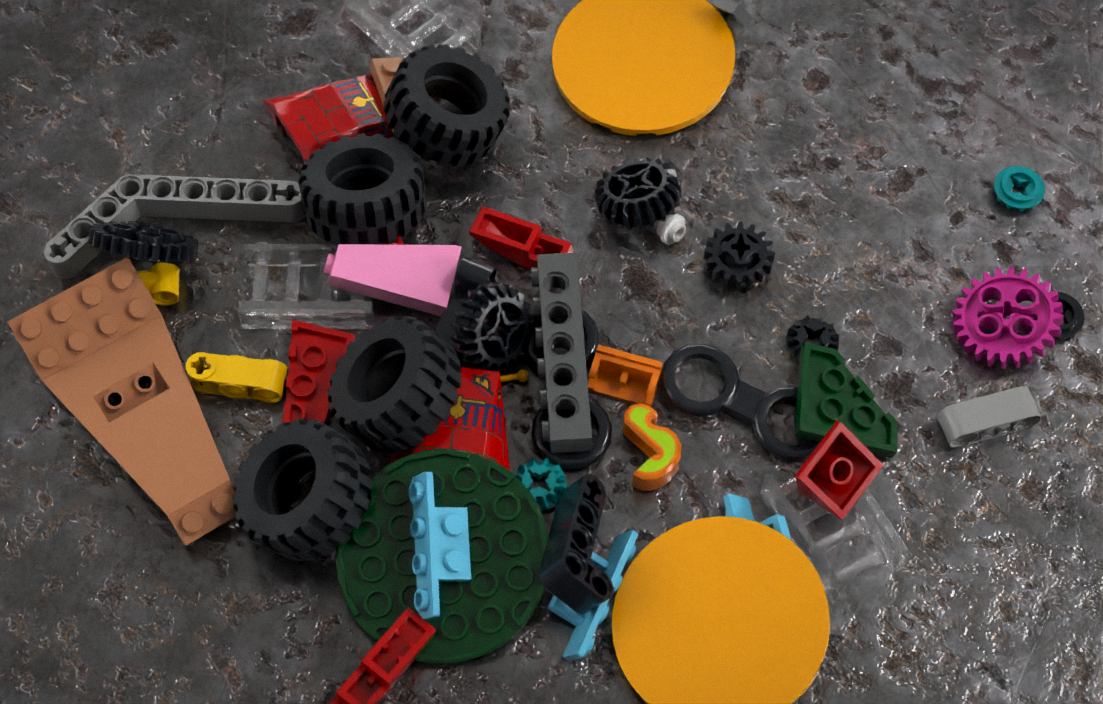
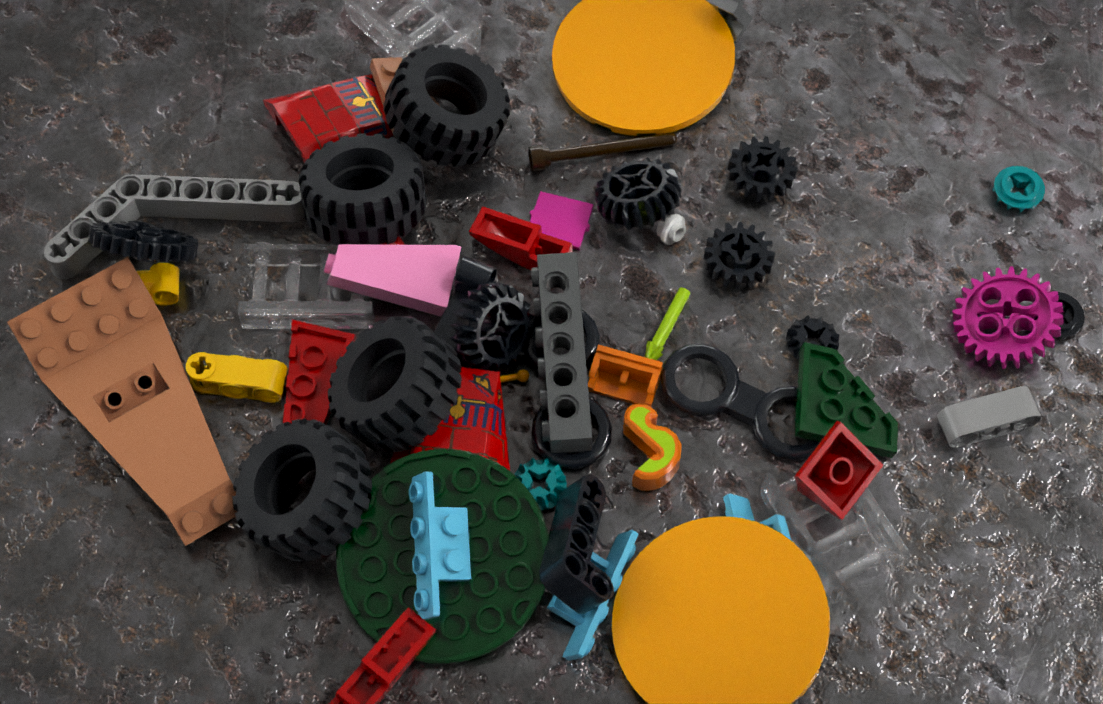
(542, 157): none -> dark brown piece
(562, 217): none -> dark pink piece
(655, 347): none -> lime piece
(762, 168): none -> black gear

